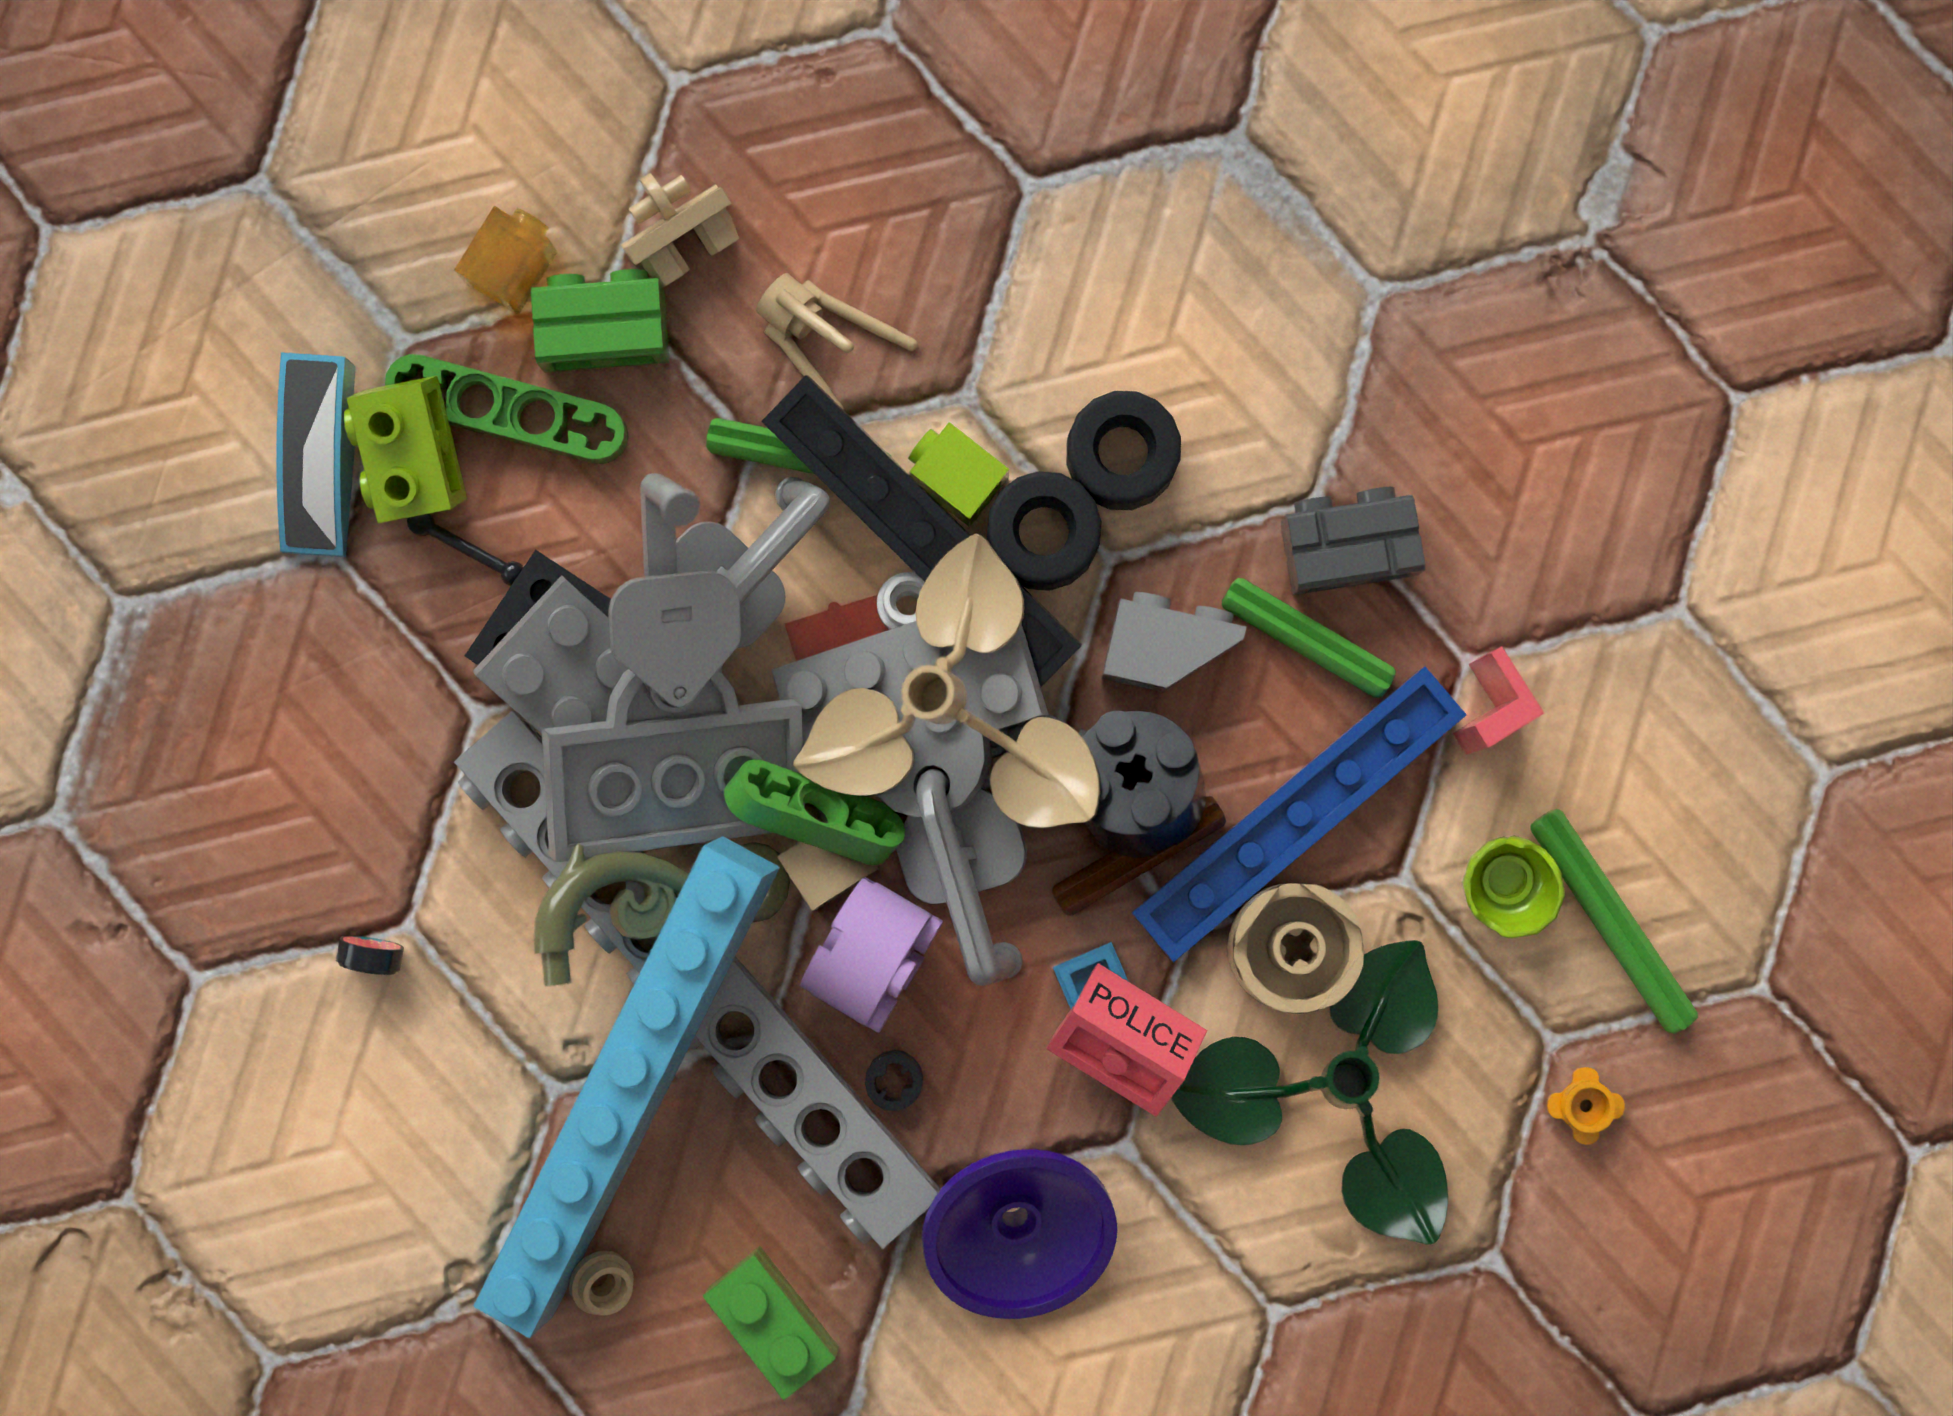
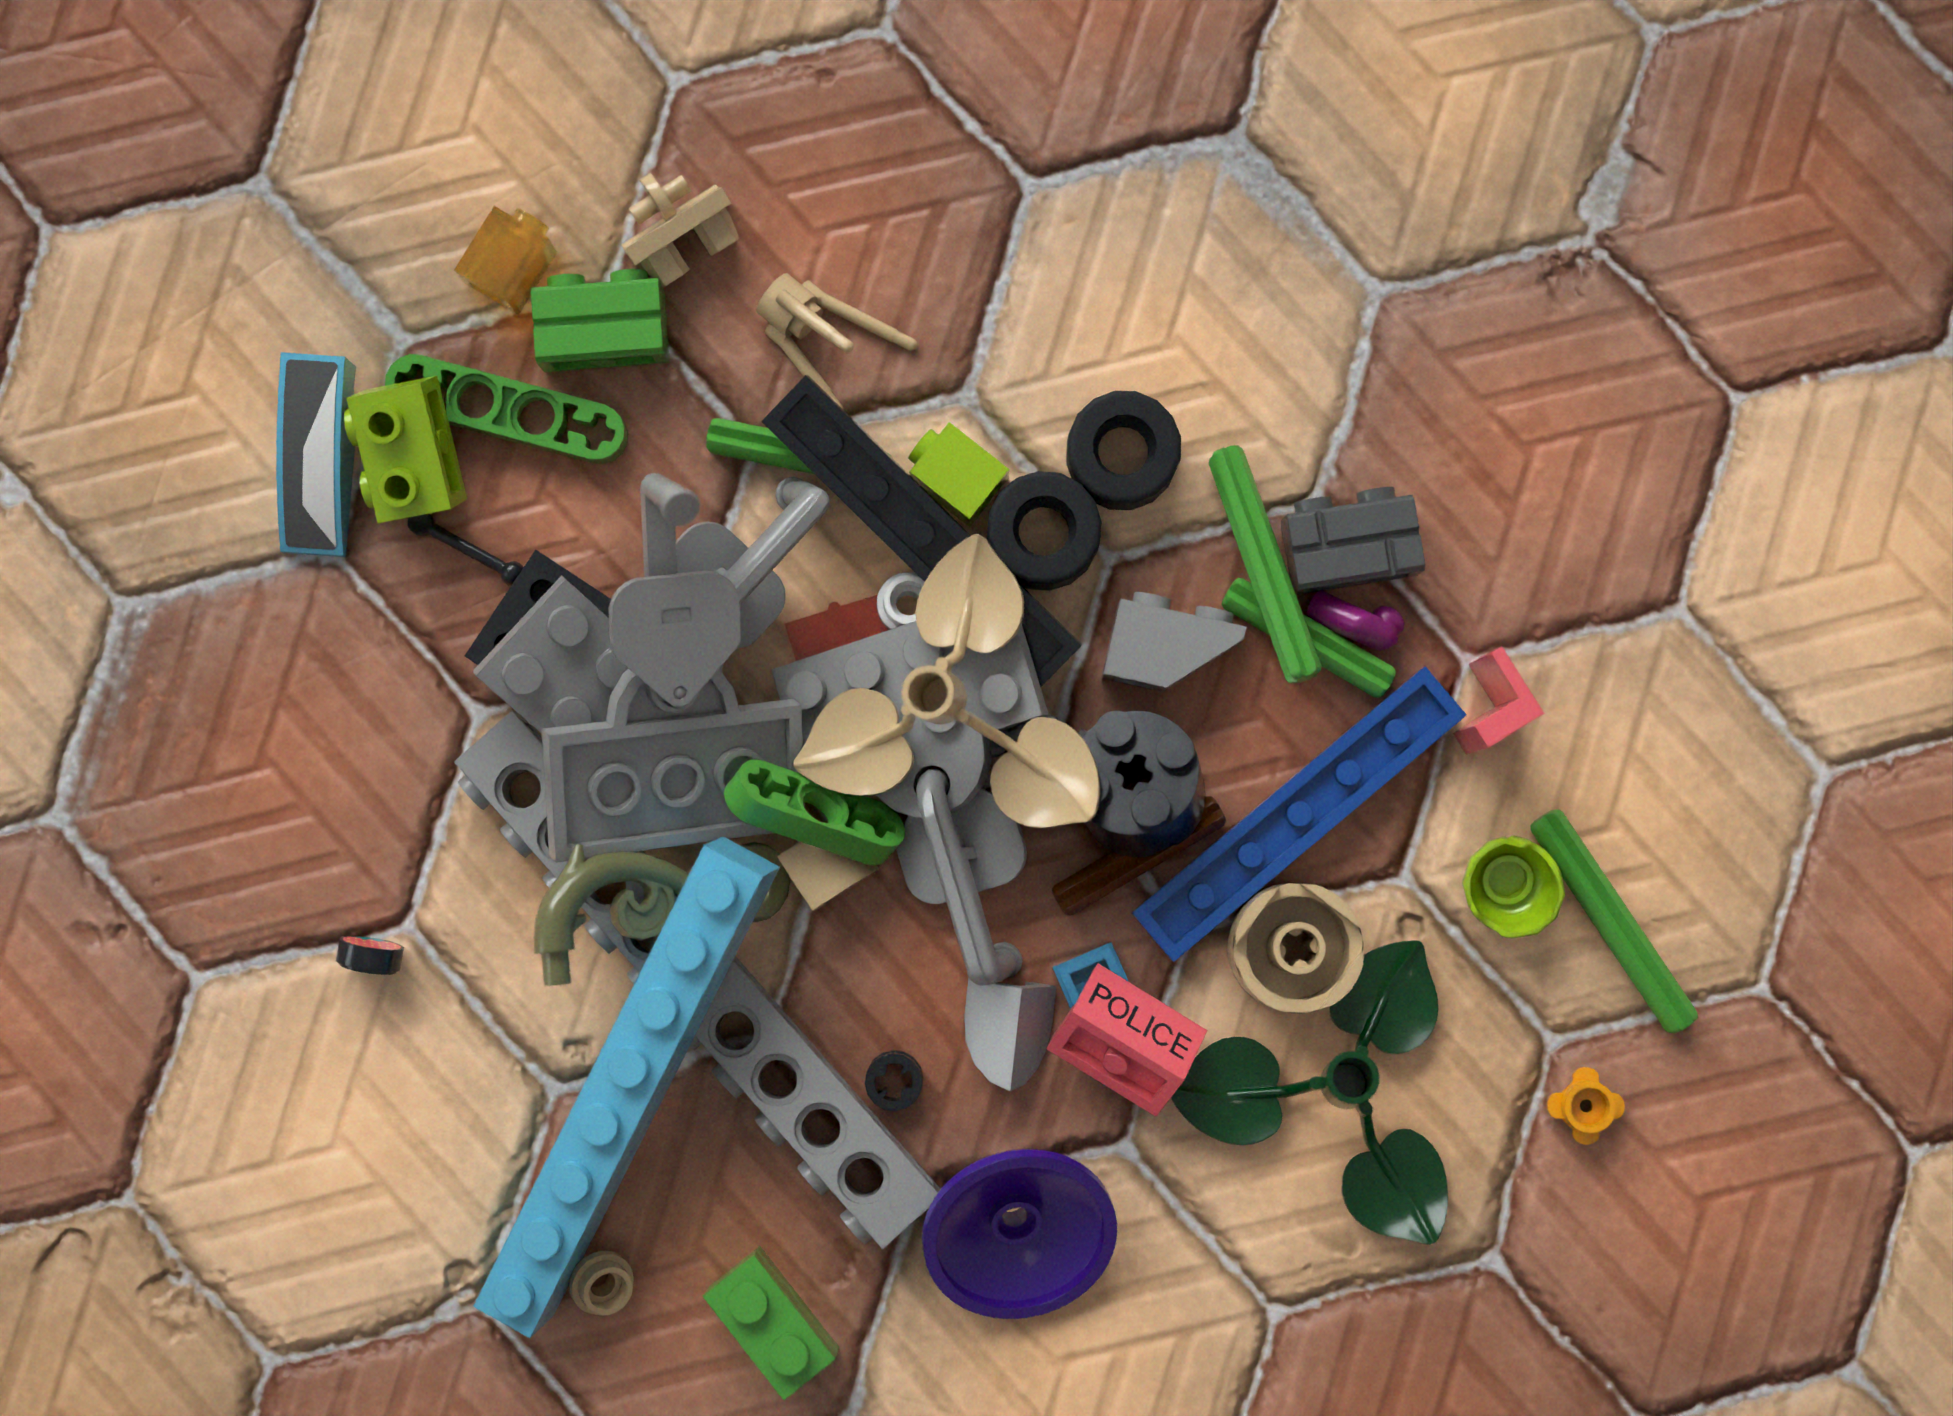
(870, 954): lavender brick -> none
(1008, 1029): none -> light grey brick
(1264, 564): none -> bright green axle
(1373, 629): none -> magenta arm

